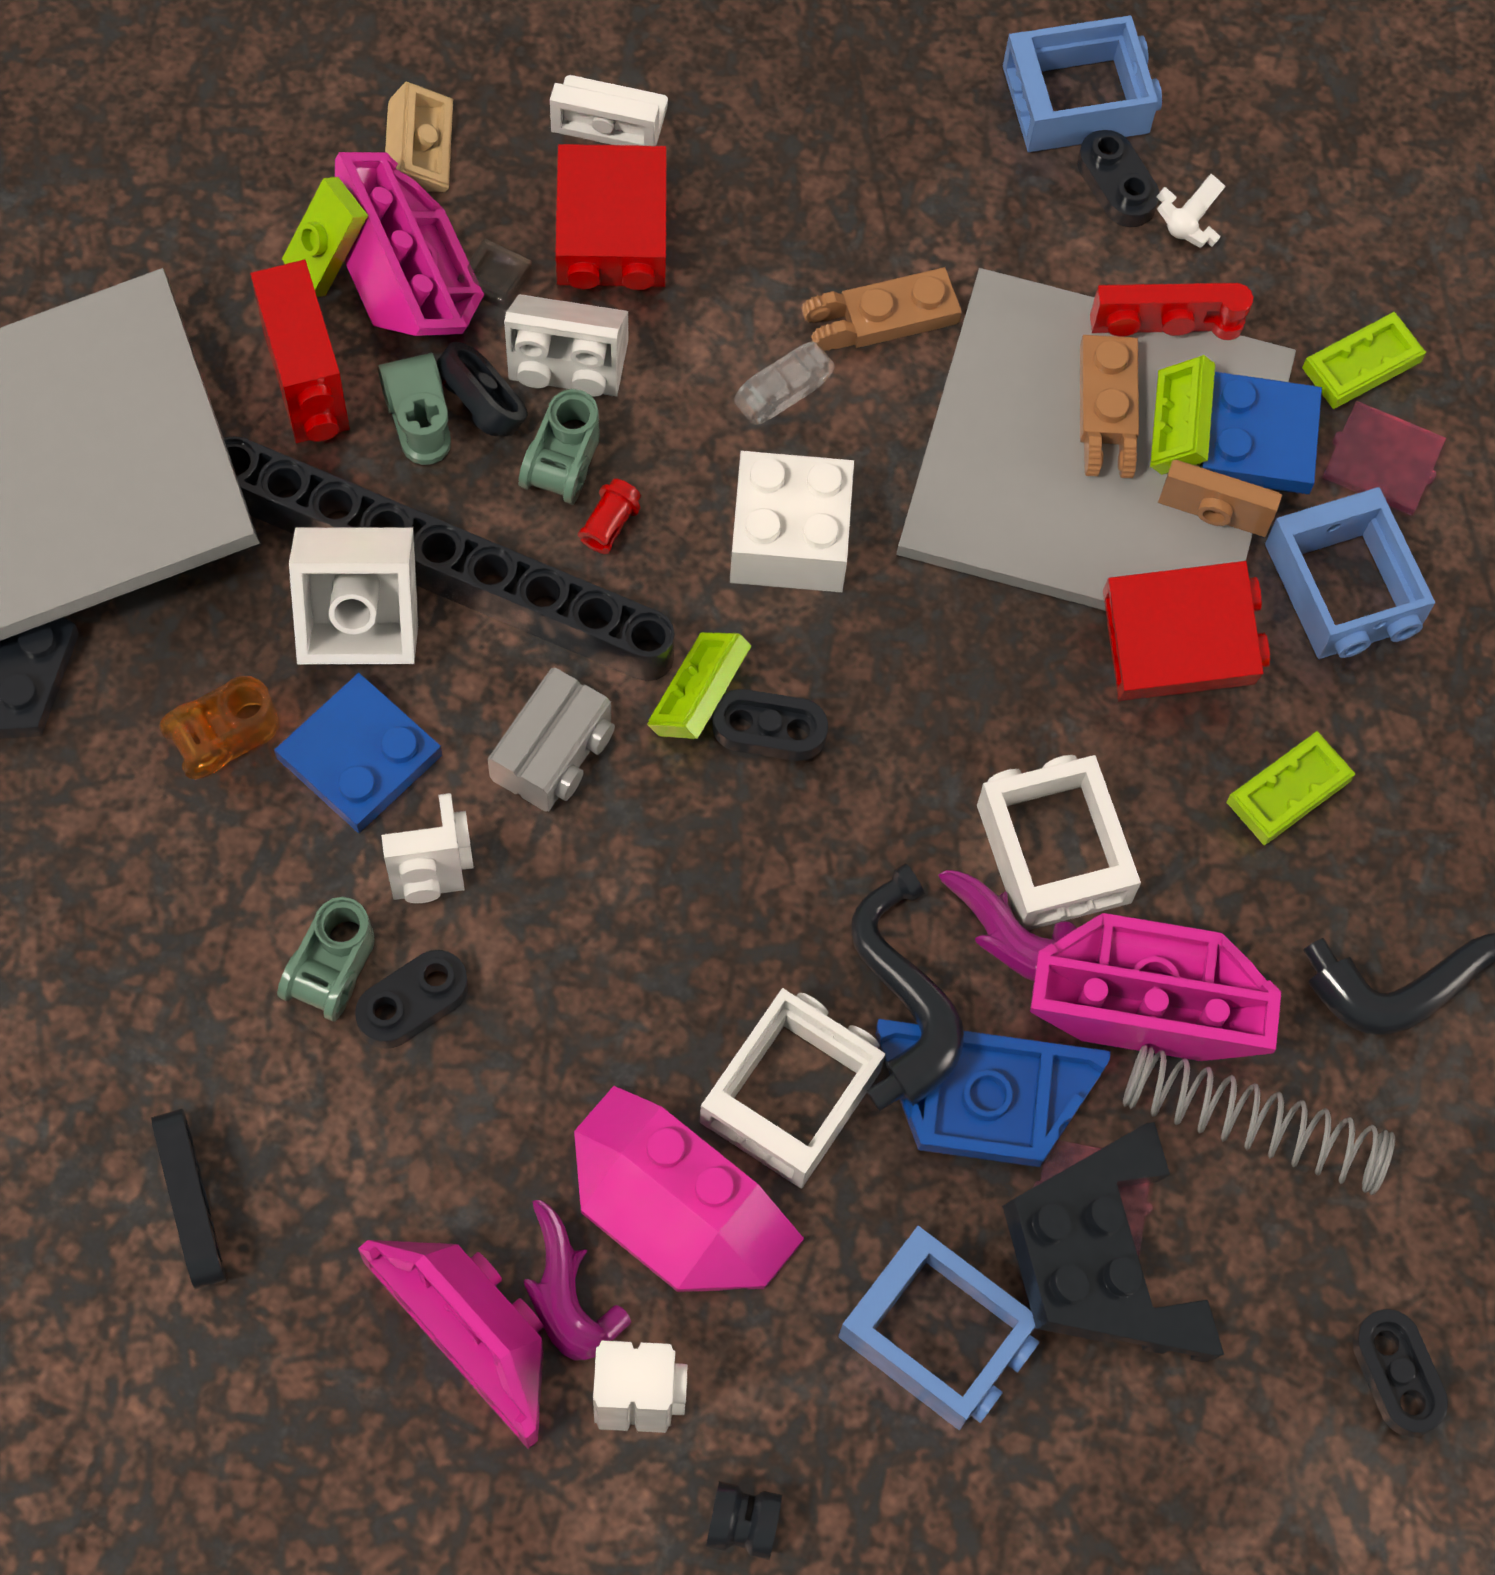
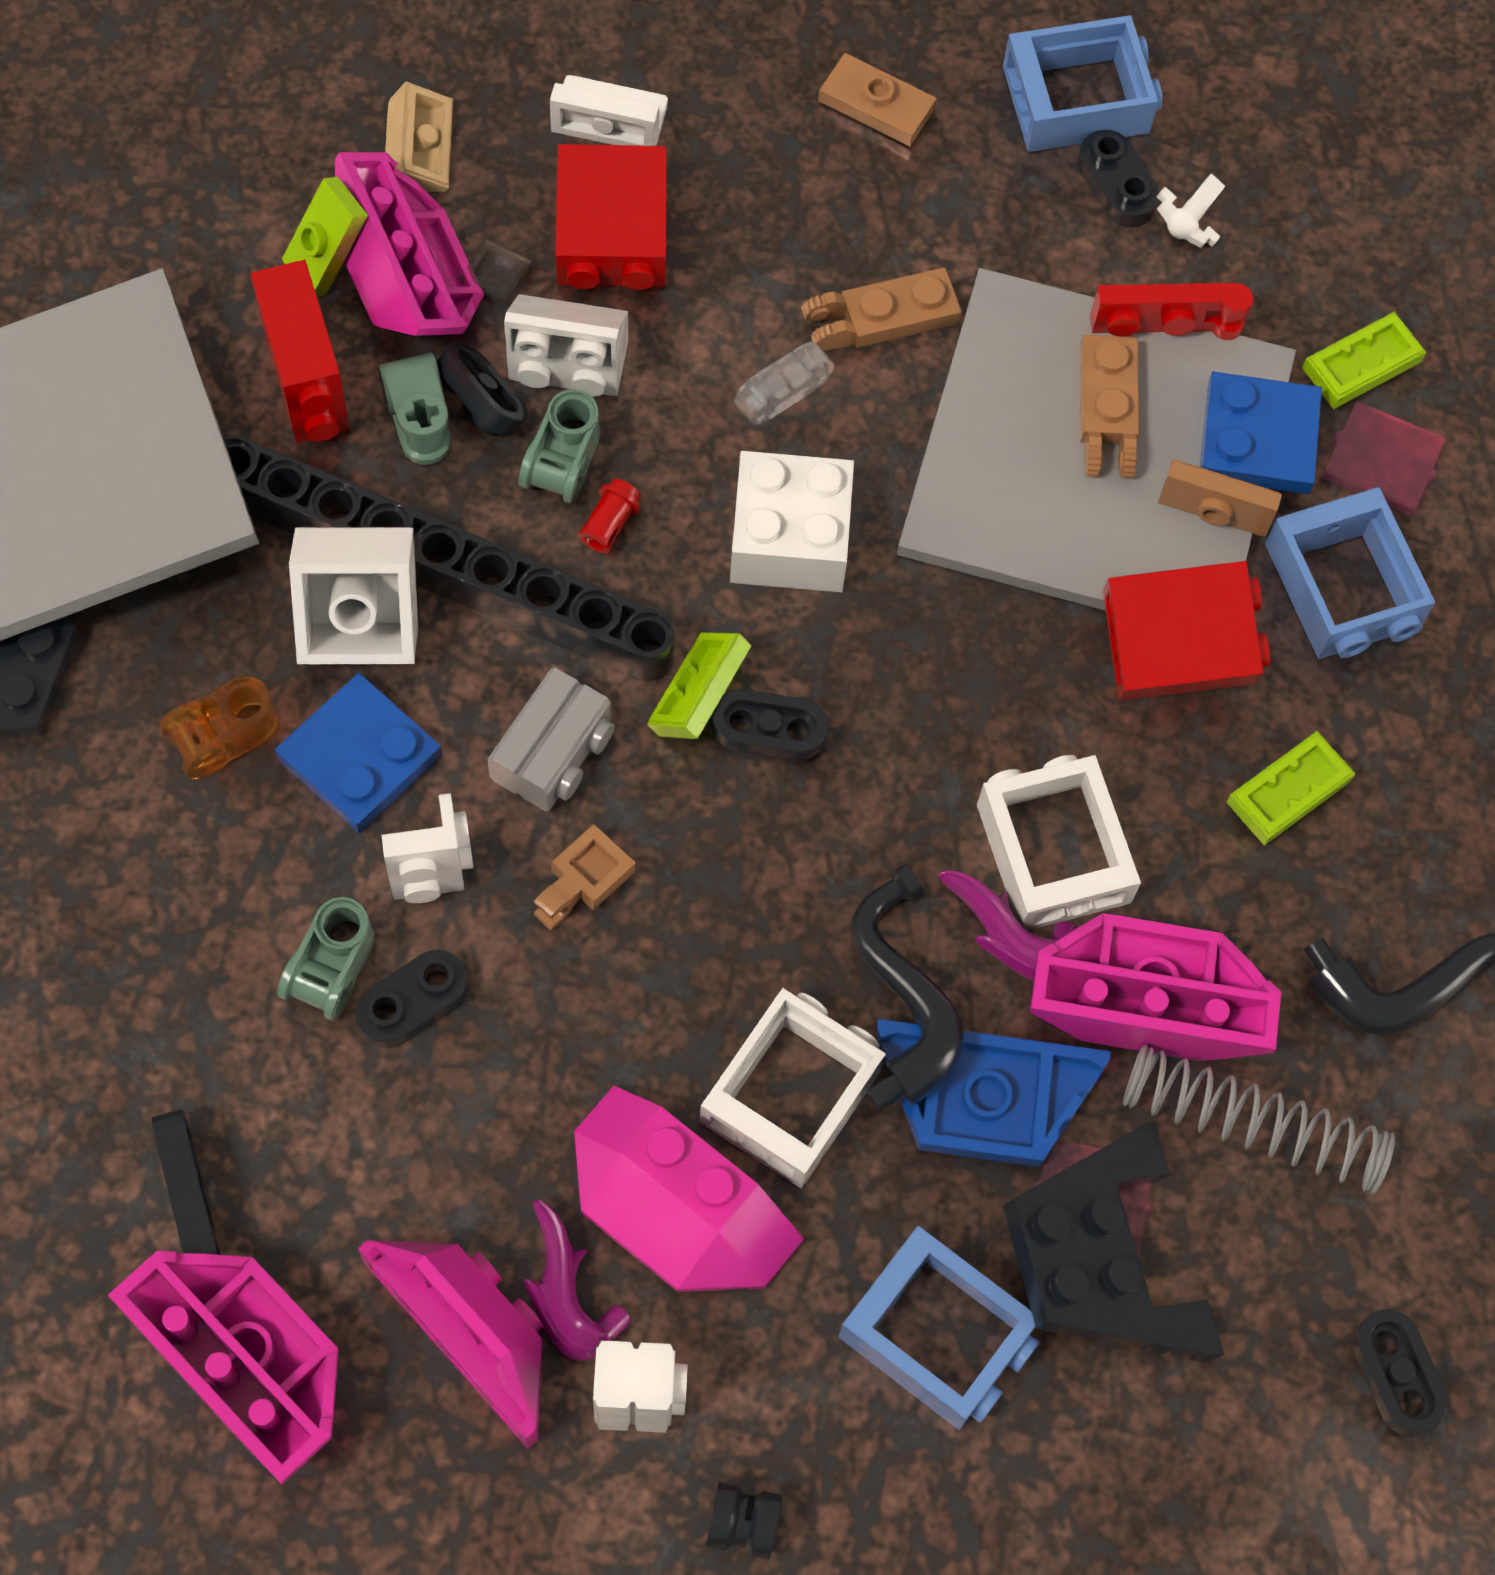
(239, 1350): none -> dark pink wedge
(586, 871): none -> medium nougat plate
(877, 99): none -> medium nougat plate
(1183, 413): lime plate -> none

